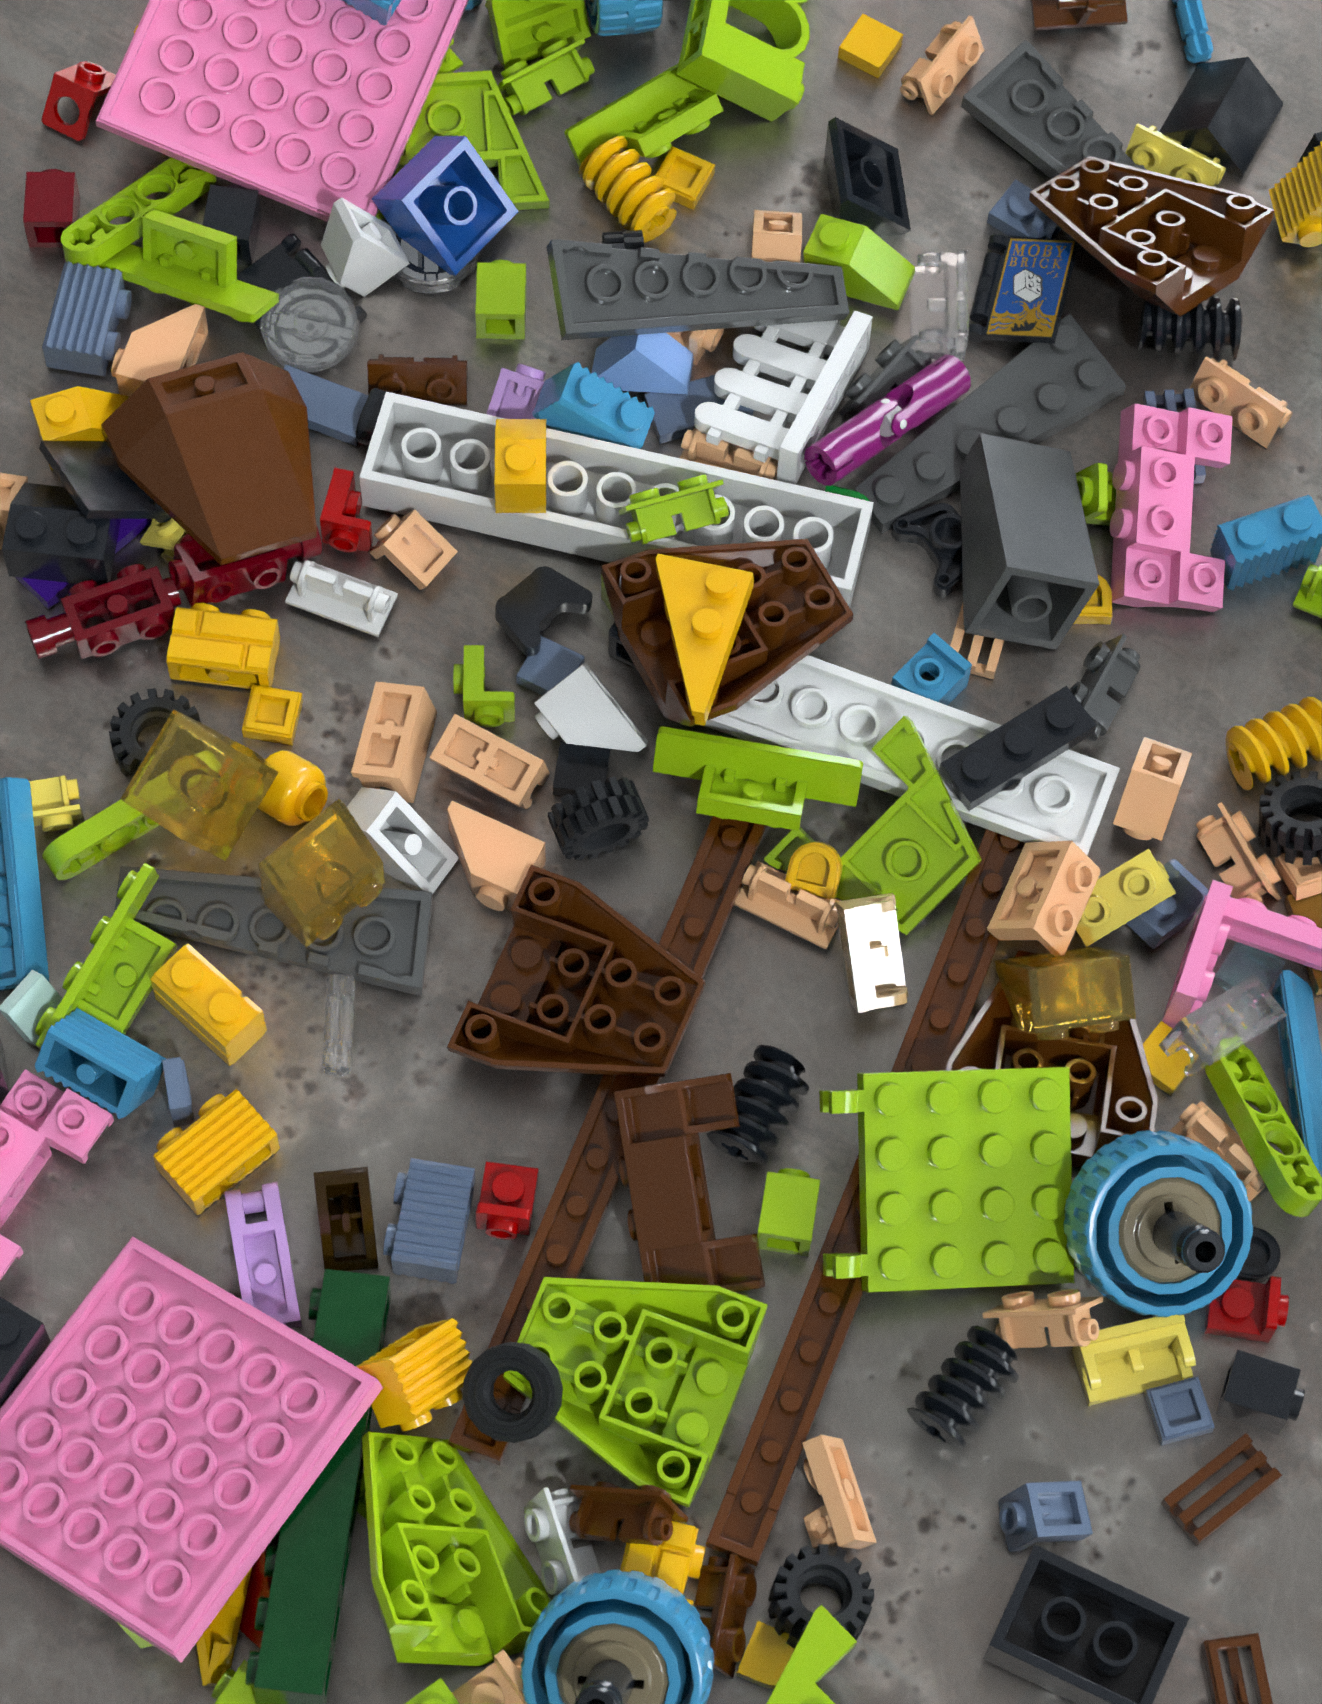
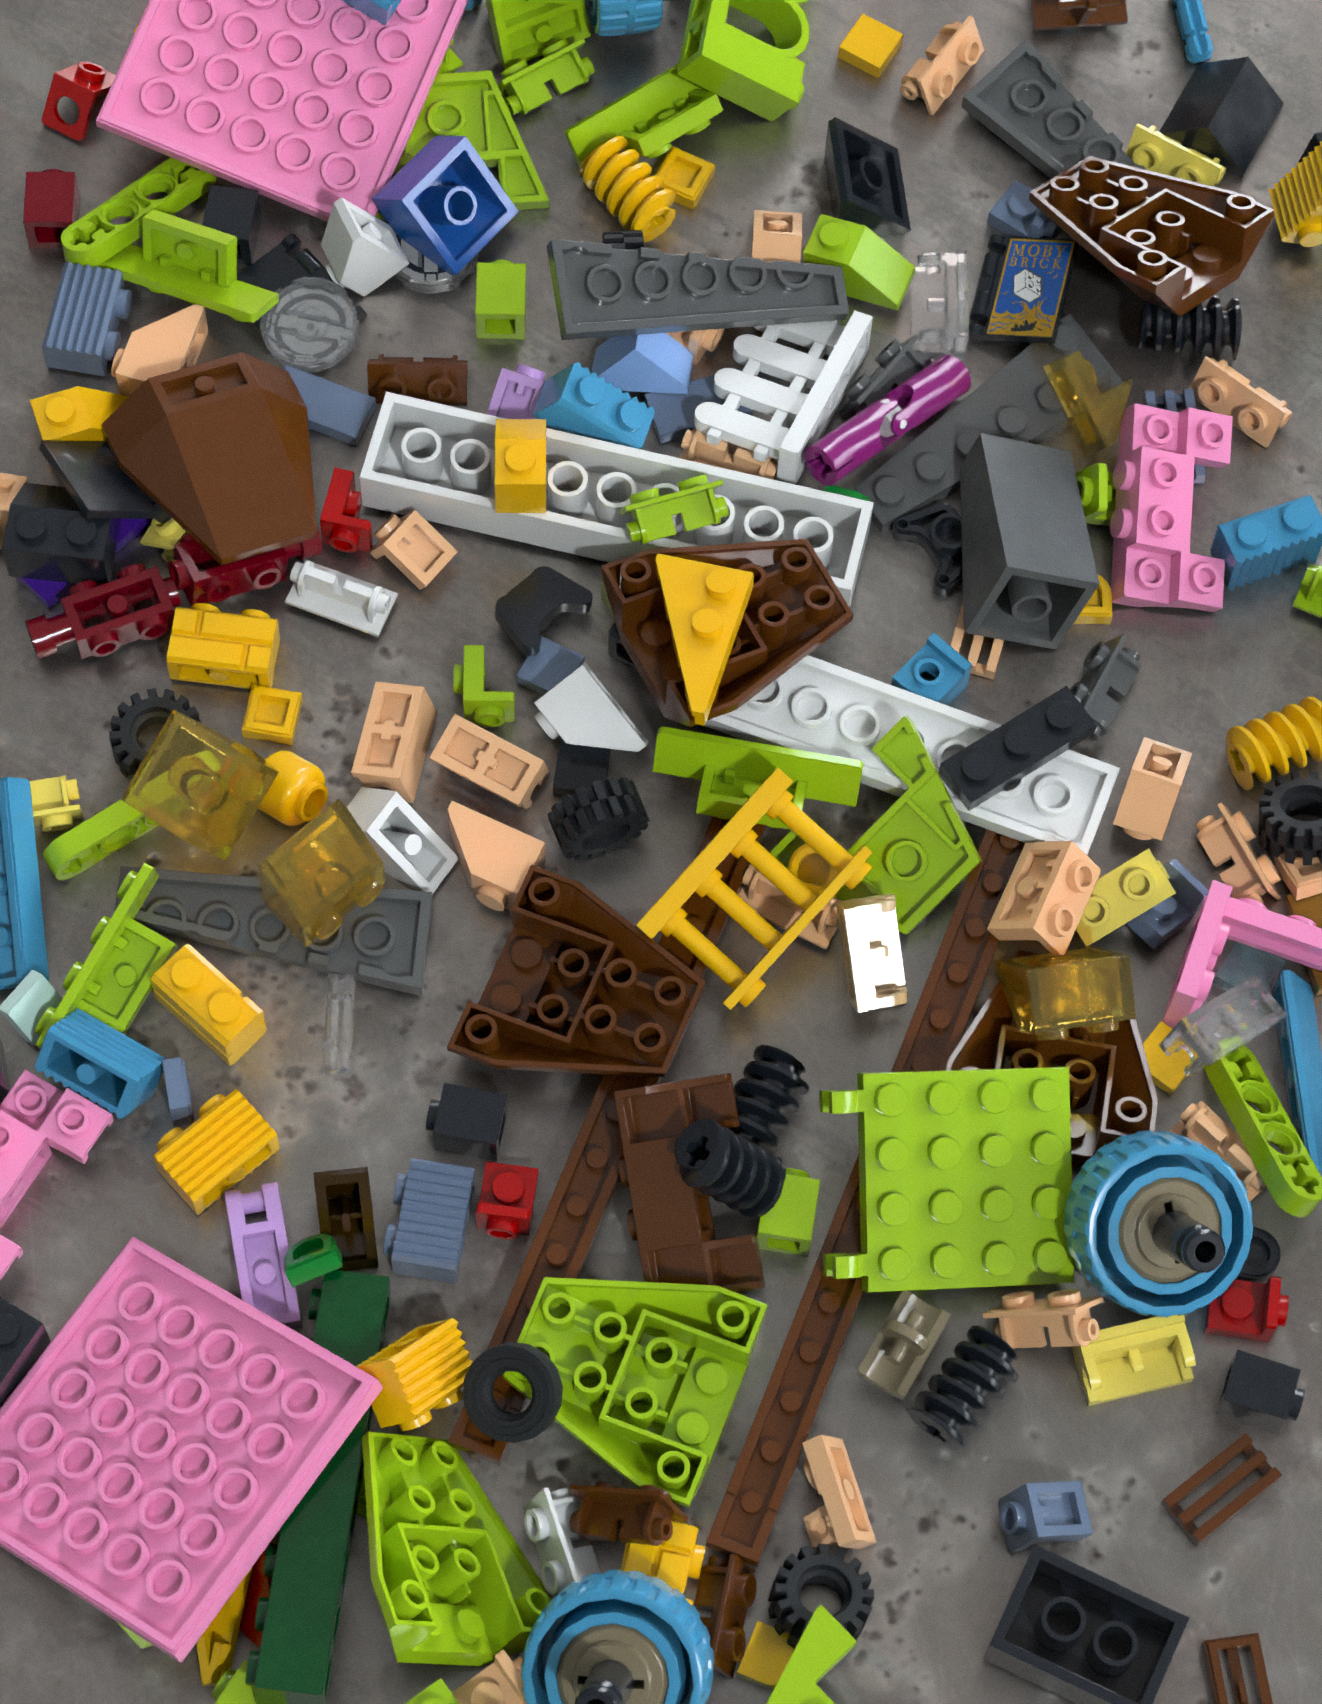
(312, 1258): none -> green tile
(369, 416): black tile -> none
(468, 1121): none -> black brick
(705, 879): none -> yellow fence
(729, 1168): none -> black piece
(903, 1345): none -> dark tan hips
(1092, 413): none -> clear yellow slope
(1179, 1411): sand blue tile -> none

